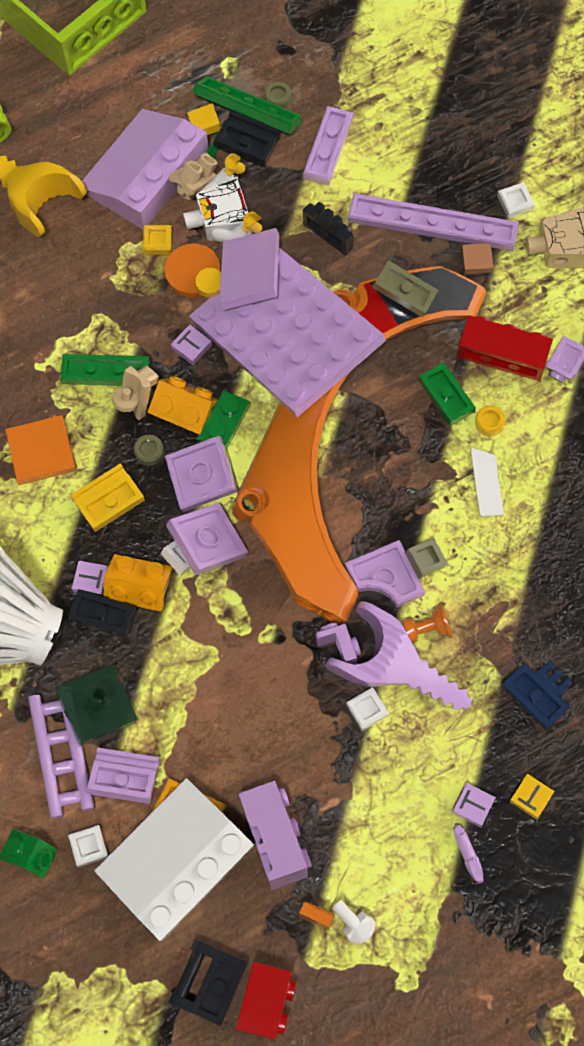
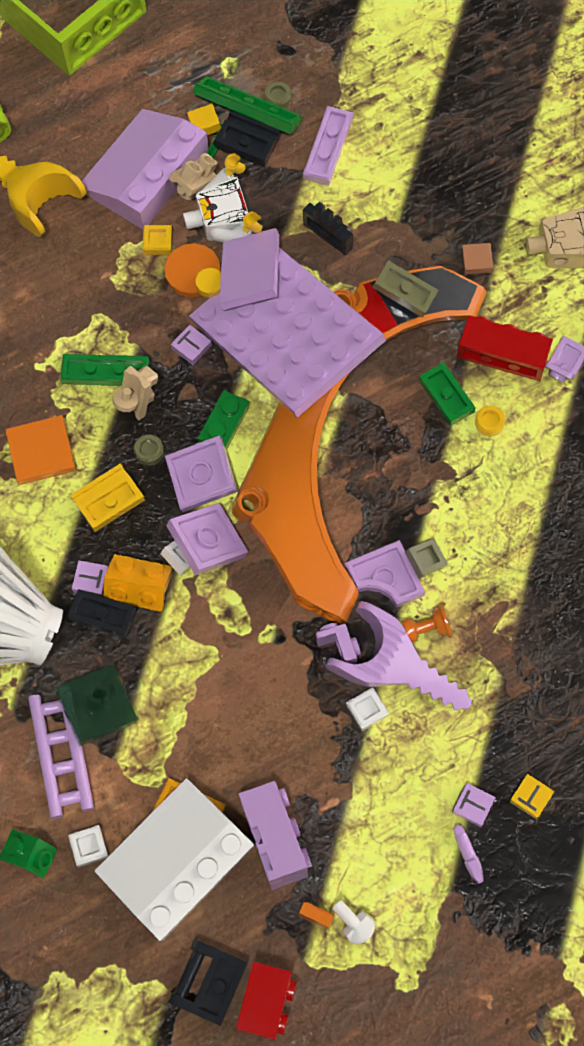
(123, 775): lavender plate -> none
(182, 404): light orange bracket -> none
(433, 221): lavender tile -> none
(487, 483): white sticker -> none
(515, 200): white tile -> none
(538, 693): dark blue hinge -> none

